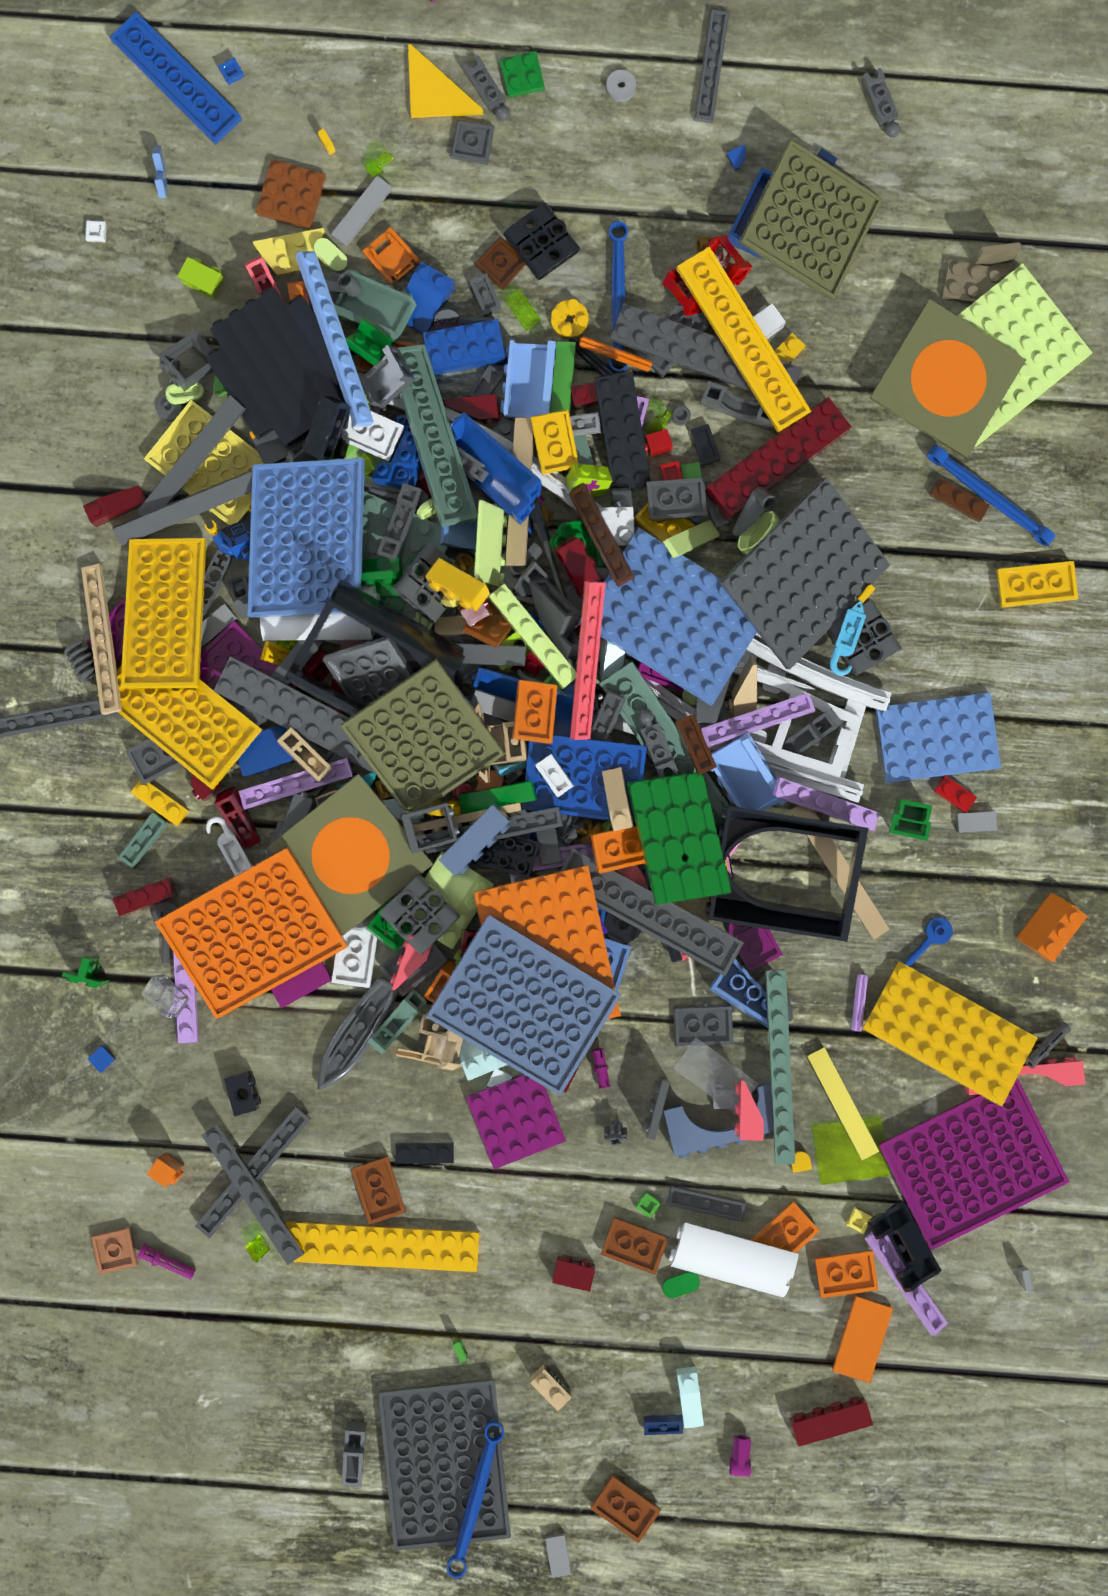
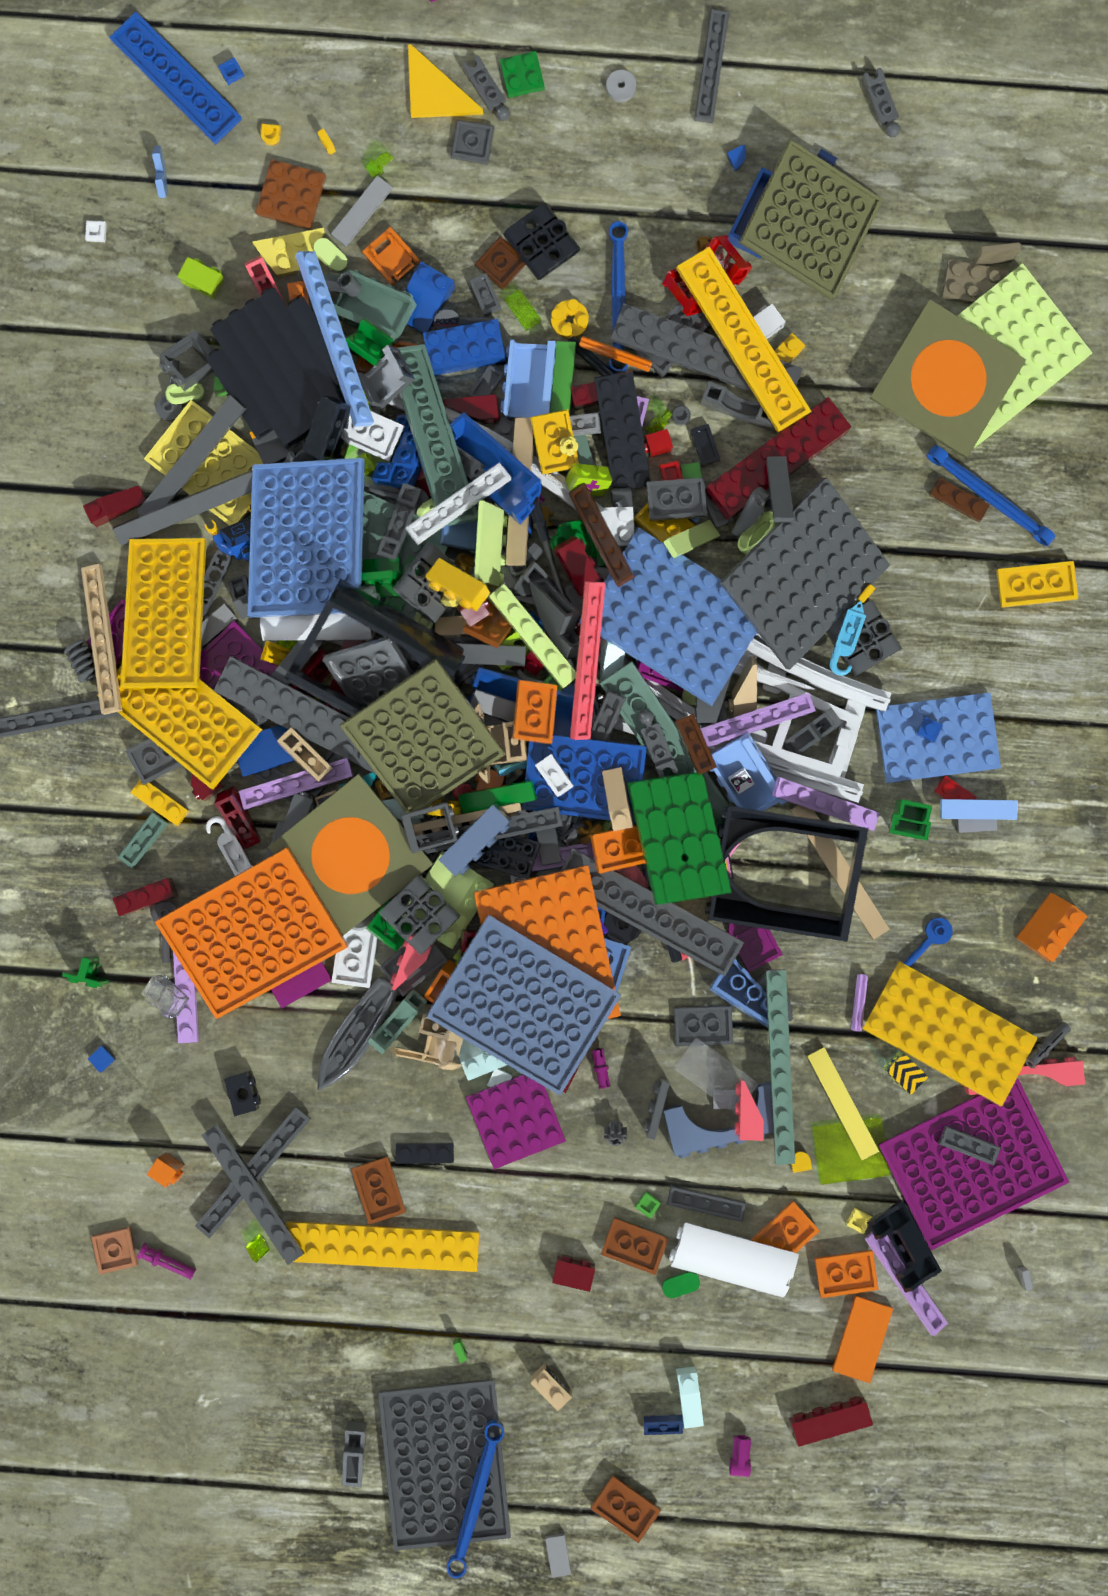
(270, 133): none -> yellow tile
(458, 503): none -> white tile
(569, 440): none -> light yellow plate
(741, 780): none -> tile
(780, 489): none -> dark grey tile
(905, 1072): none -> piece
(929, 729): none -> blue plate
(969, 1145): none -> dark grey tile
(978, 809): none -> light blue tile

